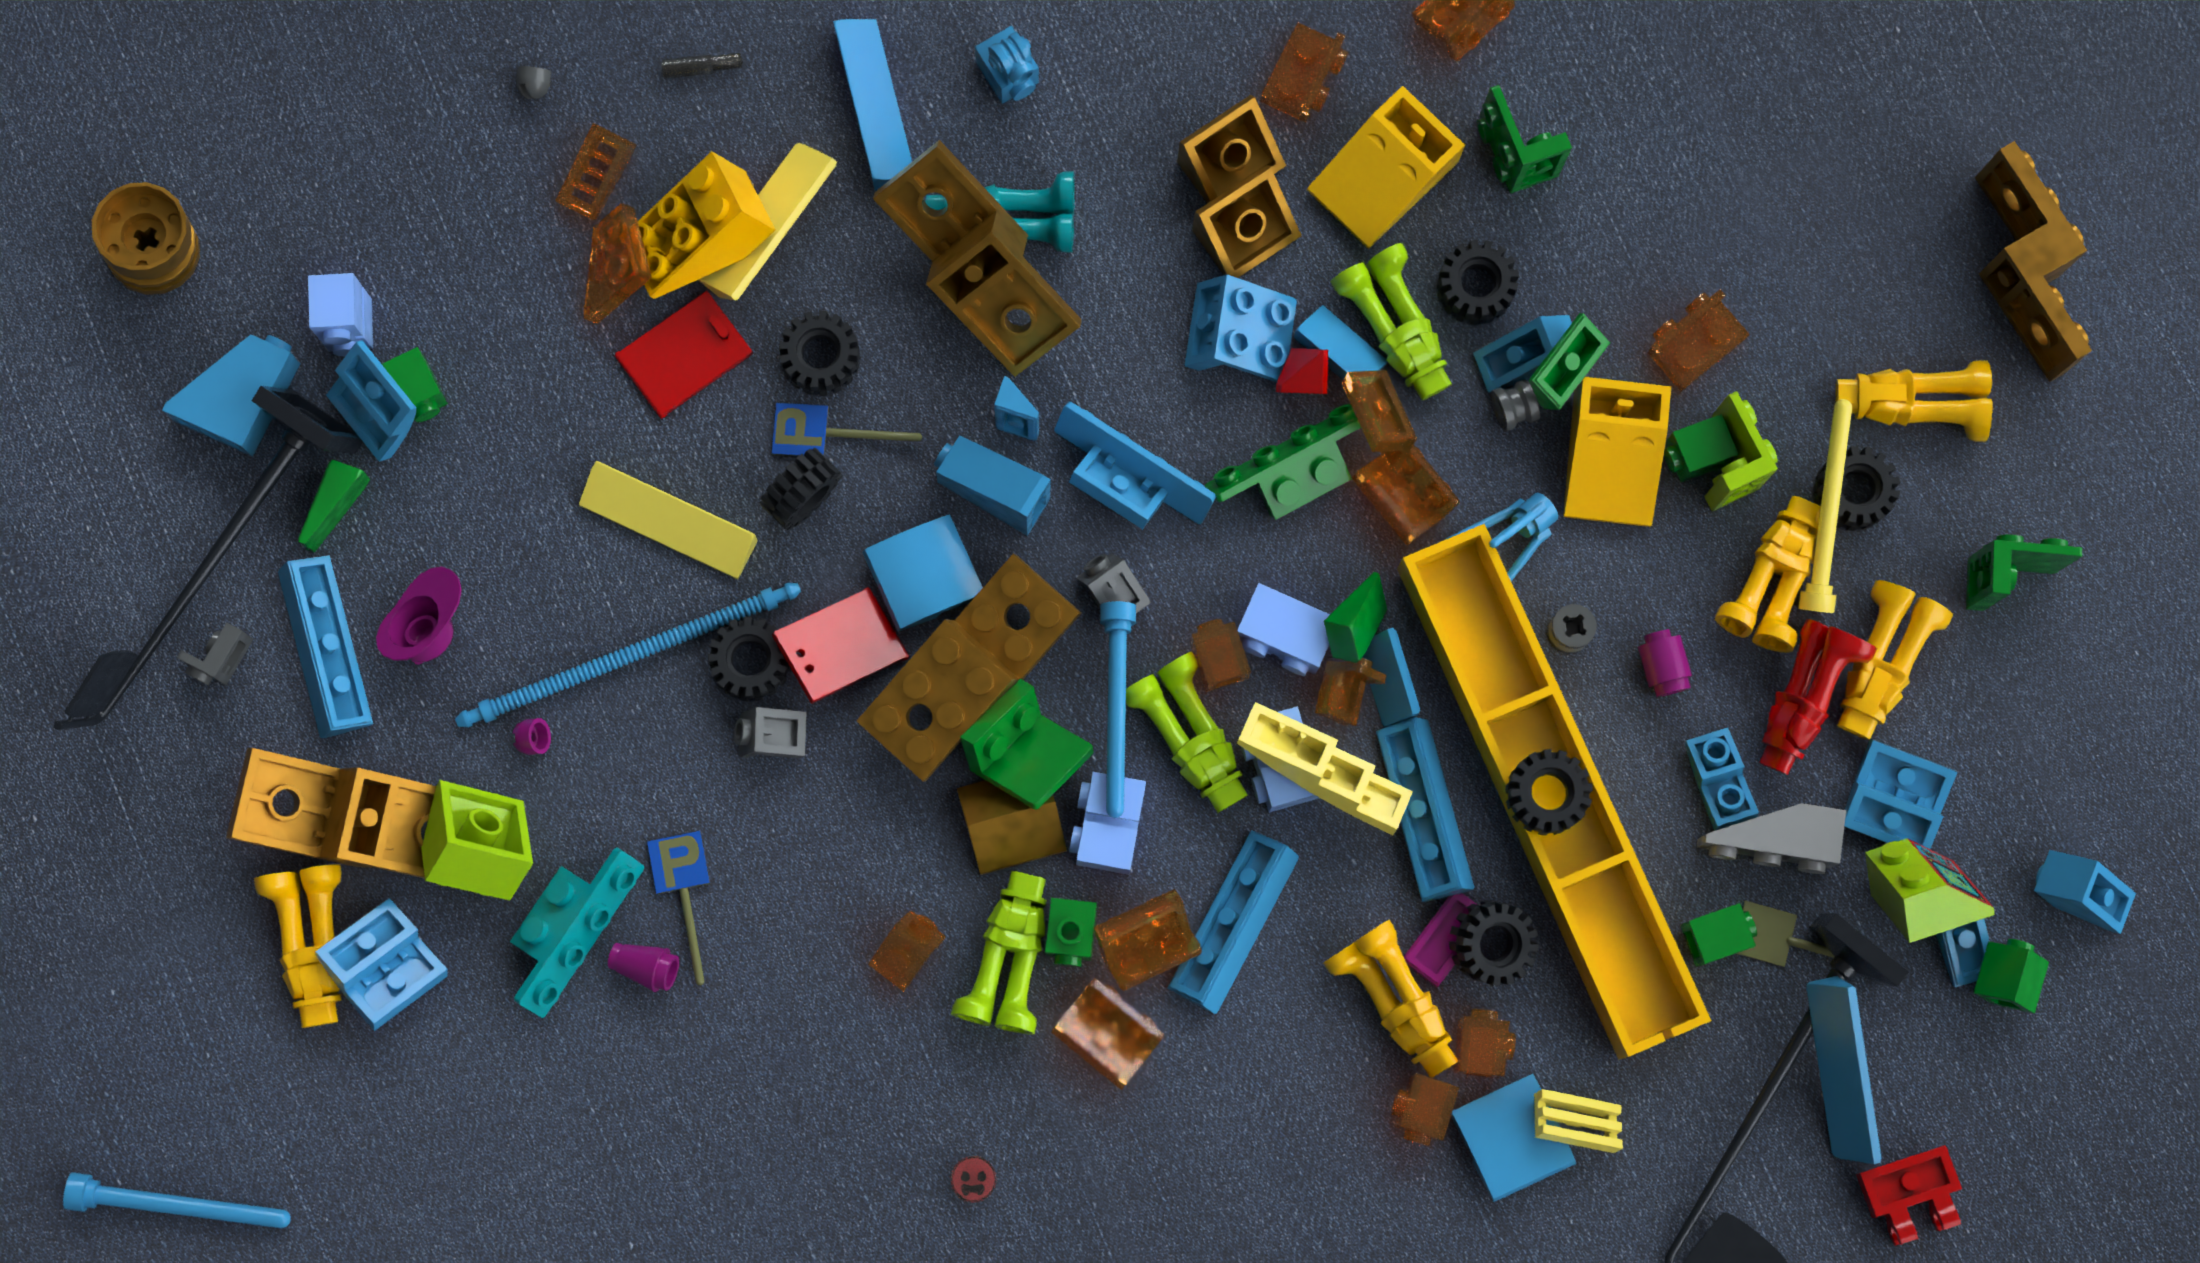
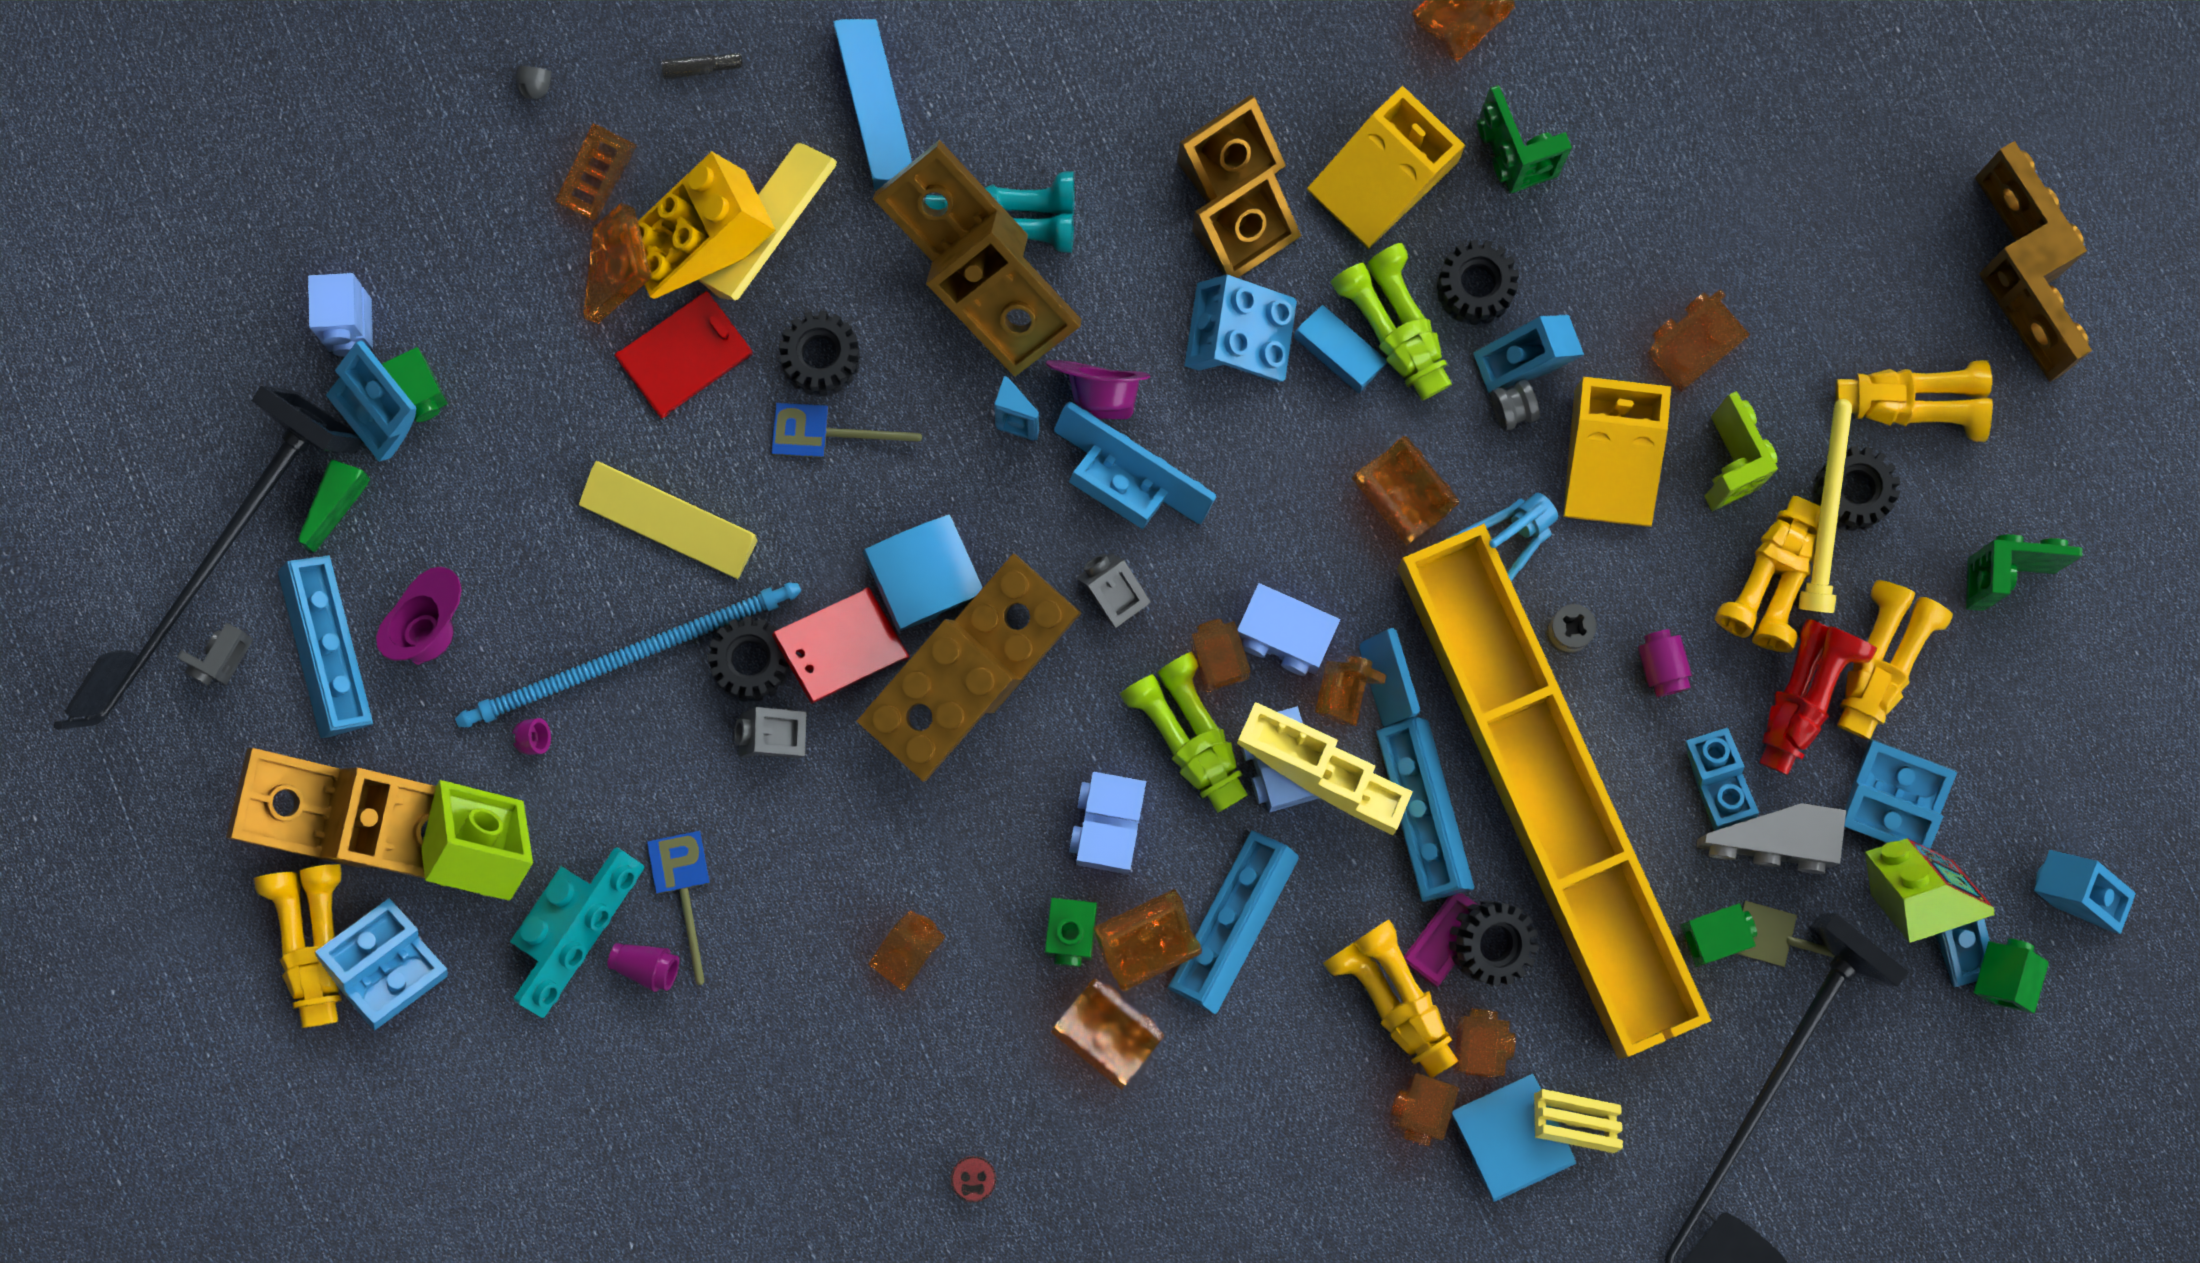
(84, 1193): dark azure piece -> none
(142, 216): pearl gold wheel -> none
(221, 397): dark azure slope -> none
(800, 488): black tyre -> none
(994, 483): dark azure slope -> none
(1006, 829): pearl gold slope -> none
(1008, 65): dark azure brick -> none
(1016, 928): lime piece -> none
(1022, 748): green bracket -> none
(1101, 390): none -> magenta piece
(1117, 619): dark azure piece -> none
(1295, 469): green bracket -> none
(1302, 72): clear orange bracket -> none
(1304, 372): red slope -> none
(1356, 620): green slope -> none
(1380, 415): clear orange panel -> none
(1568, 363): green slope -> none
(1568, 772): black tyre -> none
(1700, 448): green brick -> none
(1843, 1070): dark azure slope -> none
(1910, 1182): red plate -> none

